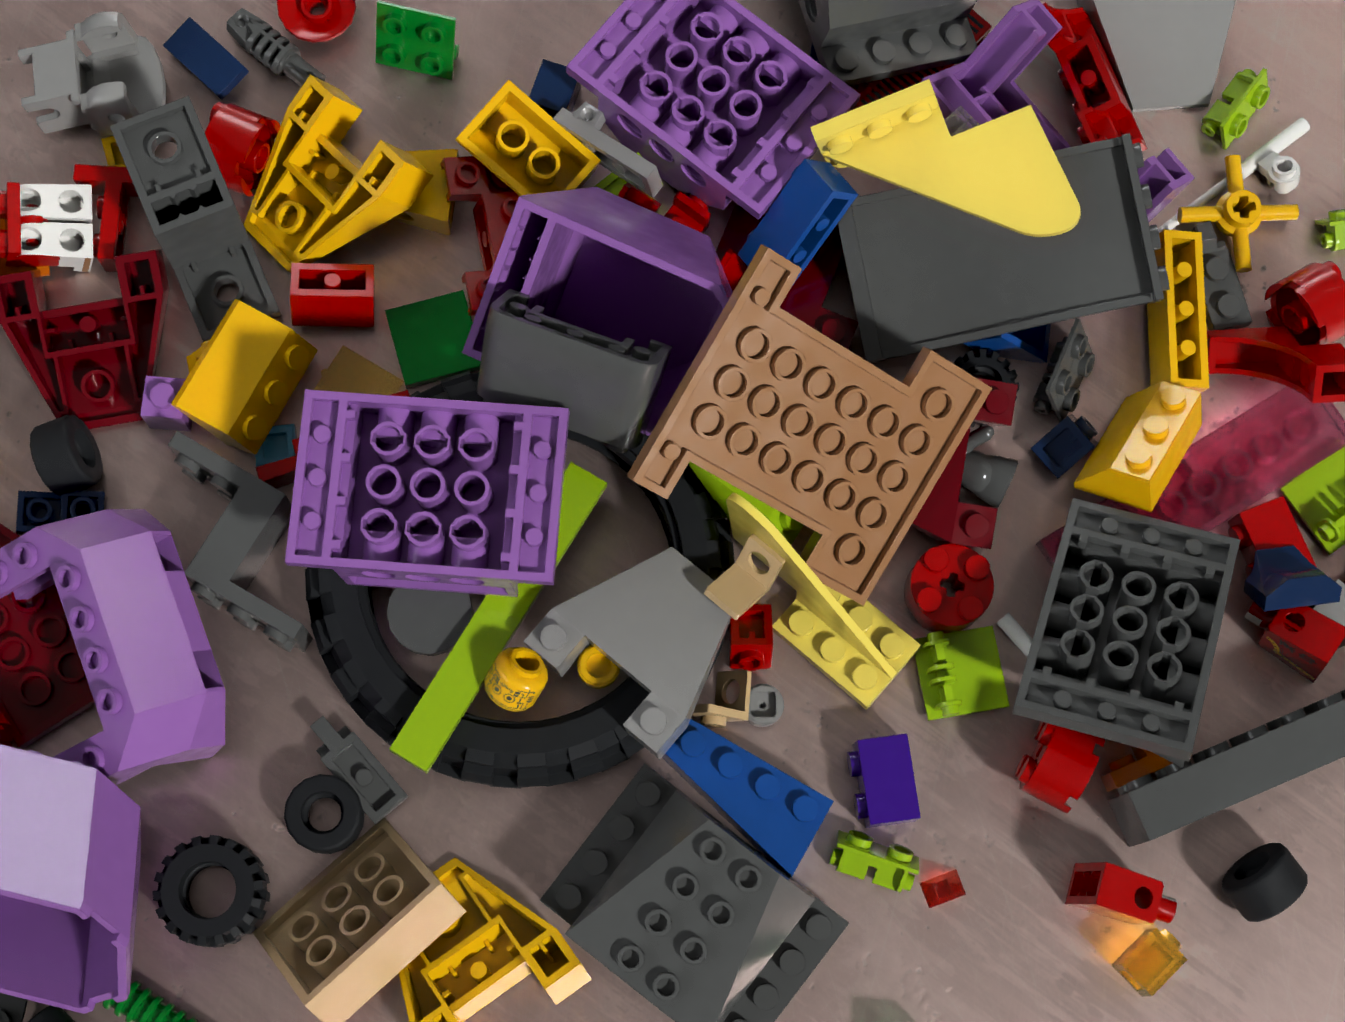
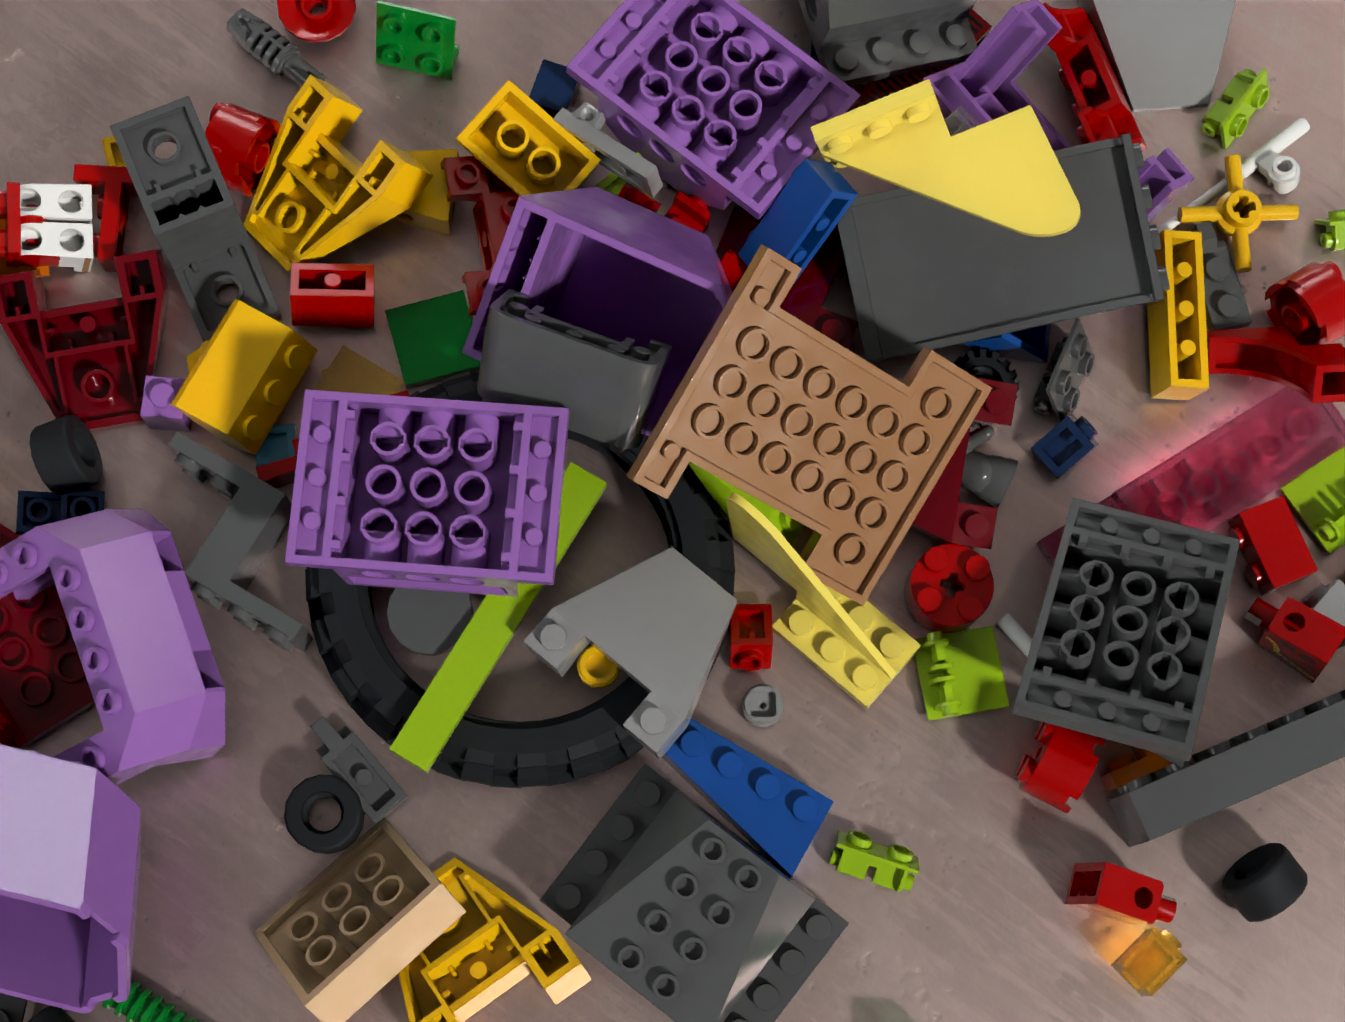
(100, 89): light grey piece -> none
(176, 882): black tyre -> none
(206, 58): dark blue slope -> none
(516, 679): yellow head -> none
(723, 711): tan bracket -> none
(744, 582): tan bracket -> none
(884, 781): dark purple brick -> none
(942, 888): clear red piece -> none
(1143, 445): yellow slope -> none
(1288, 580): dark blue slope -> none

